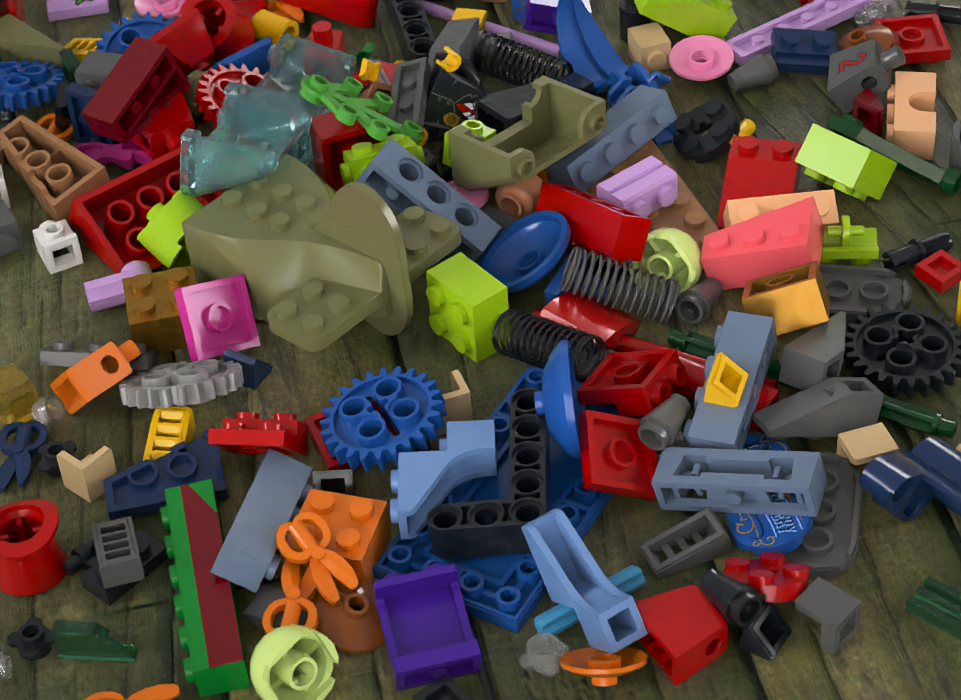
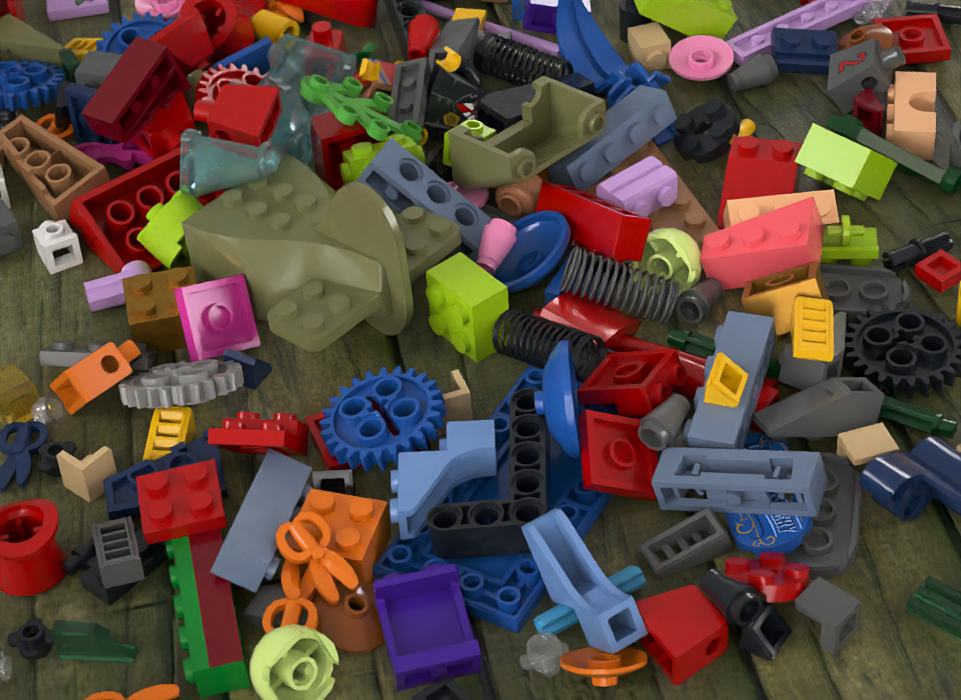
(180, 502): none -> red plate
(241, 113): none -> red torso
(422, 35): none -> red cone
(495, 244): none -> bright pink cone
(812, 329): none -> yellow slope

